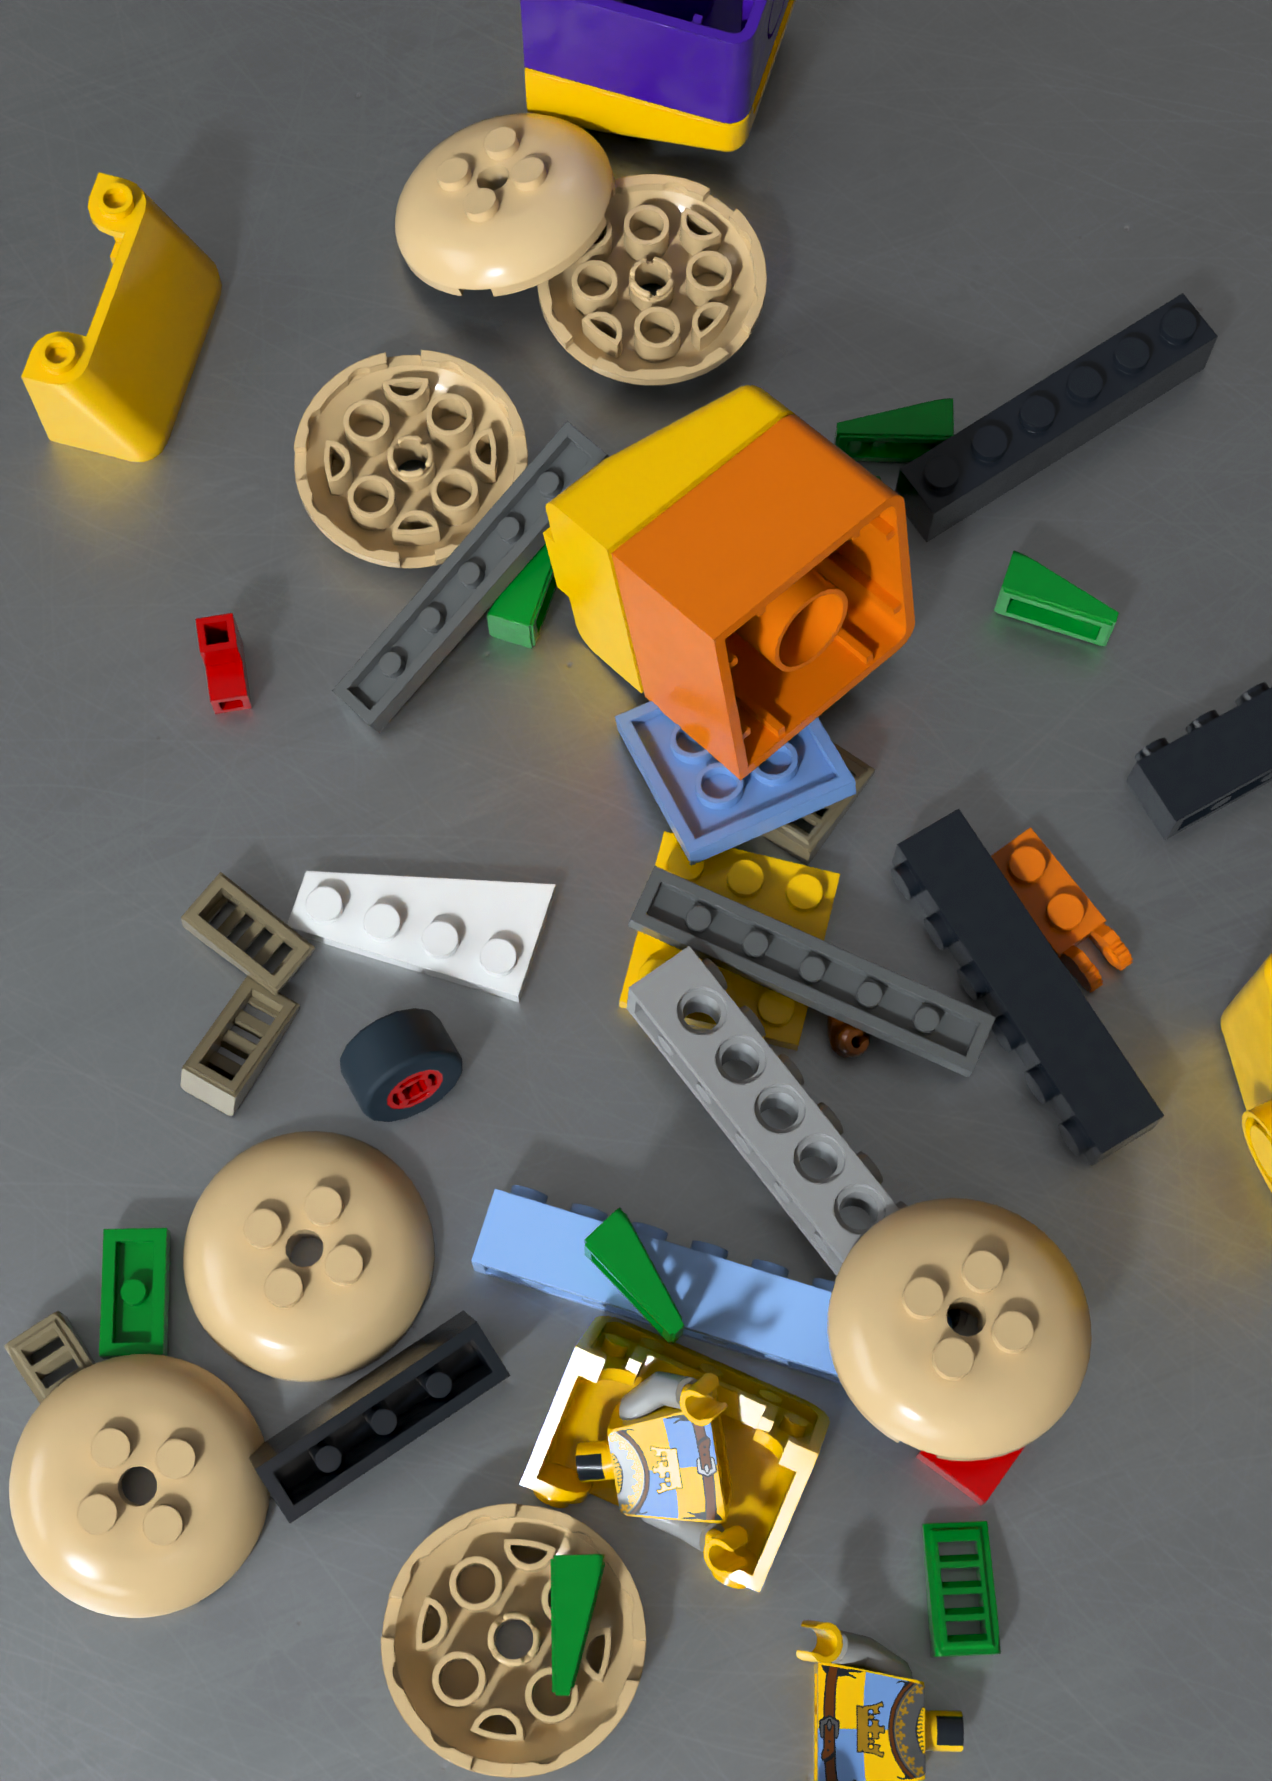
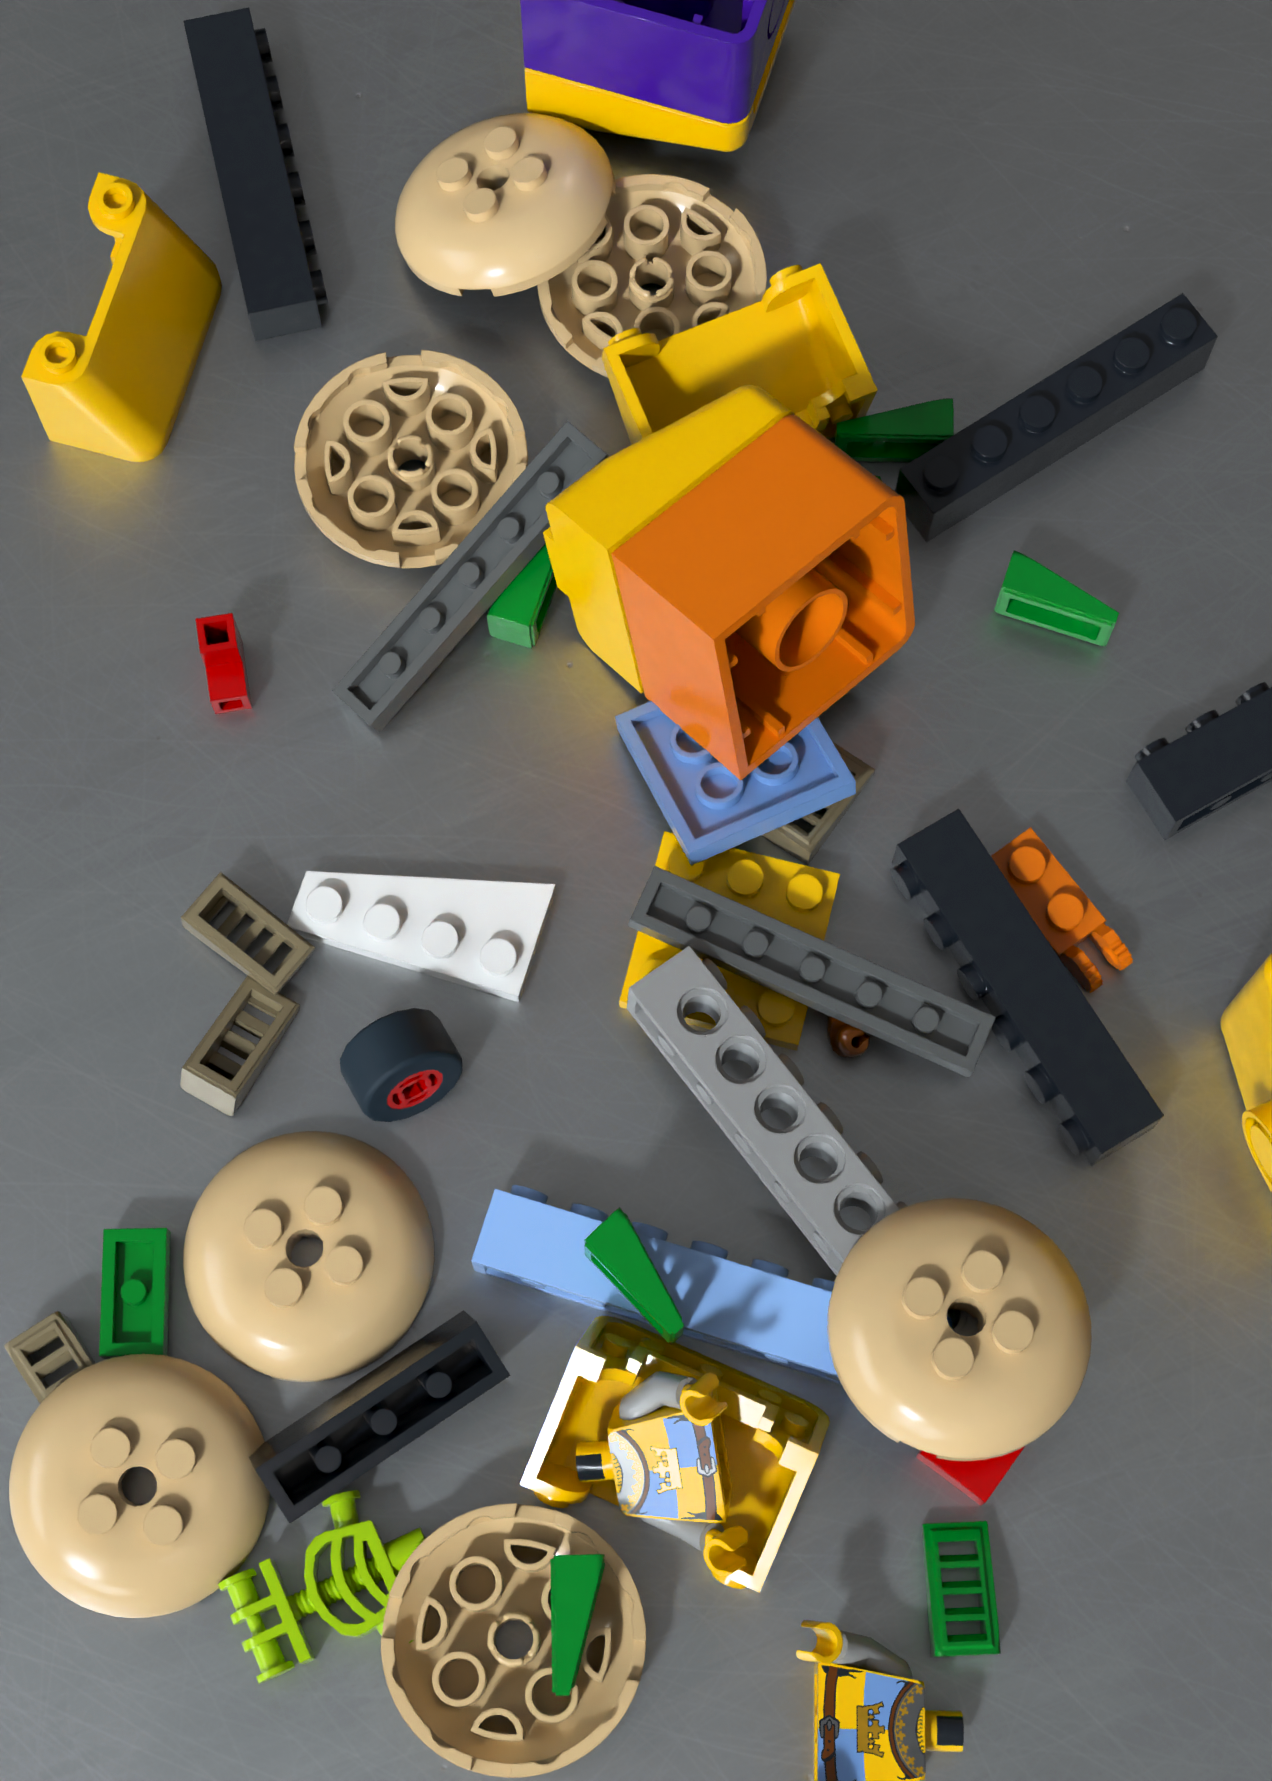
(253, 176): none -> black brick
(319, 1595): none -> lime piece
(786, 343): none -> yellow windscreen

